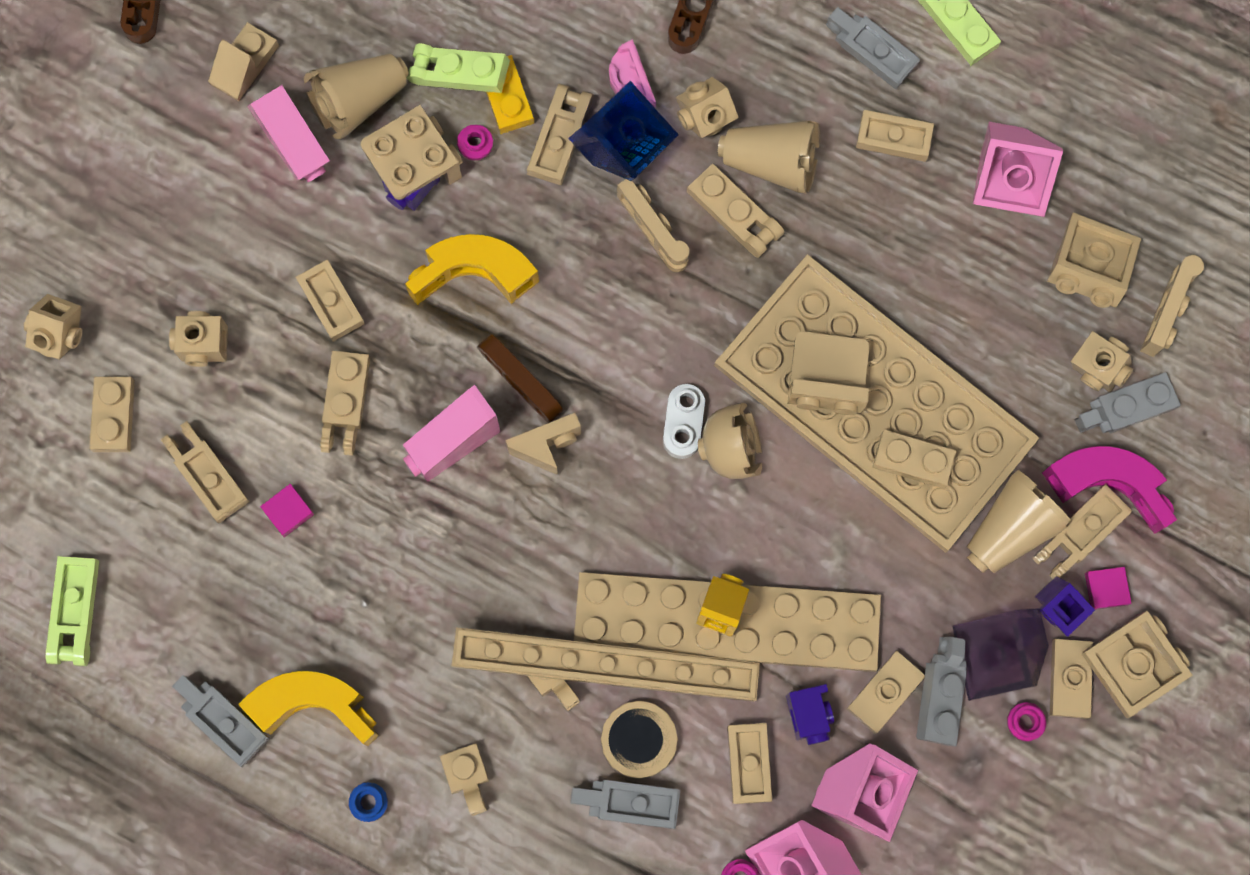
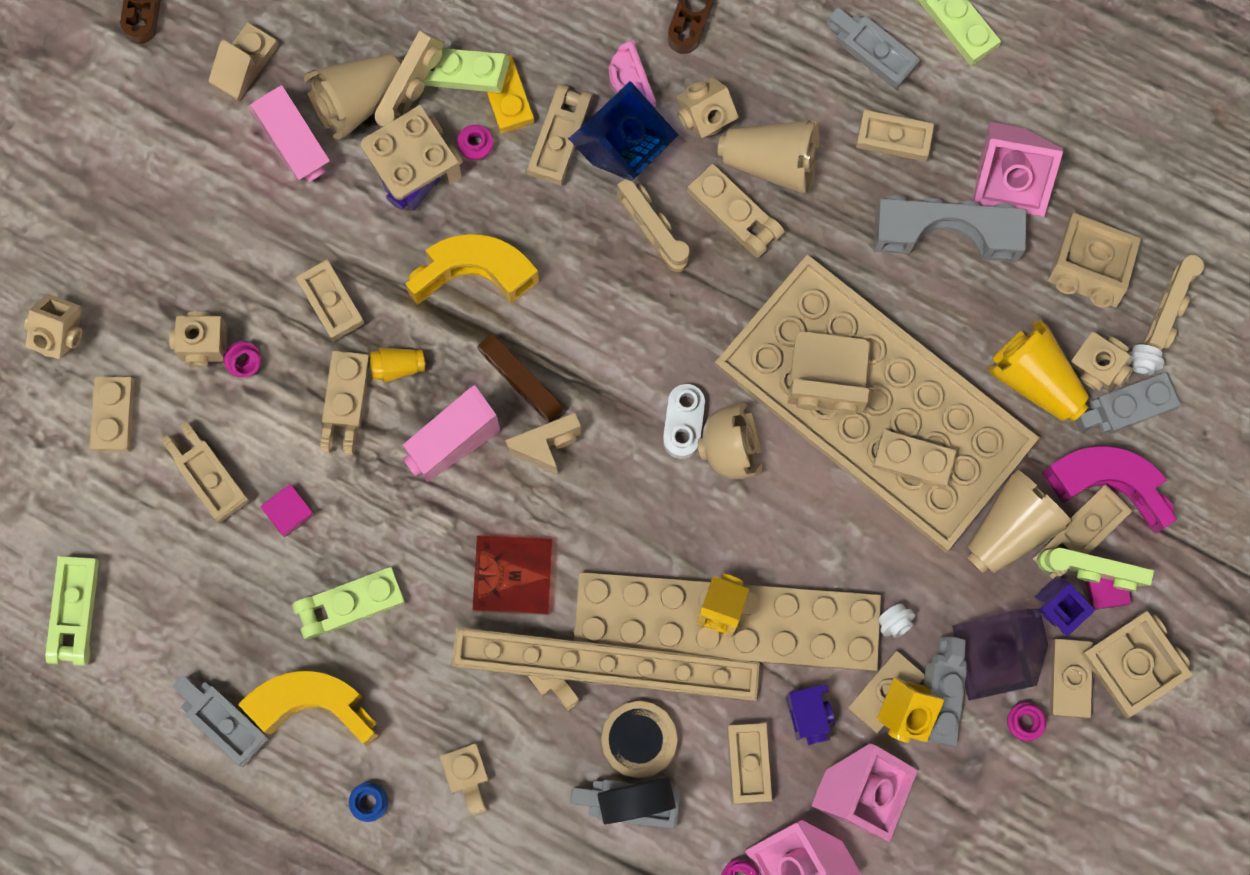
(248, 366): none -> dark pink plate
(349, 603): none -> yellowish green plate
(395, 363): none -> yellow cone
(410, 77): none -> tan plate
(512, 575): none -> clear red tile
(636, 800): none -> black tyre
(896, 621): none -> white plate
(909, 711): none -> yellow brick
(994, 231): none -> light grey arch
(1040, 373): none -> yellow cone
(1093, 568): none -> yellowish green plate
(1146, 359): none -> white plate

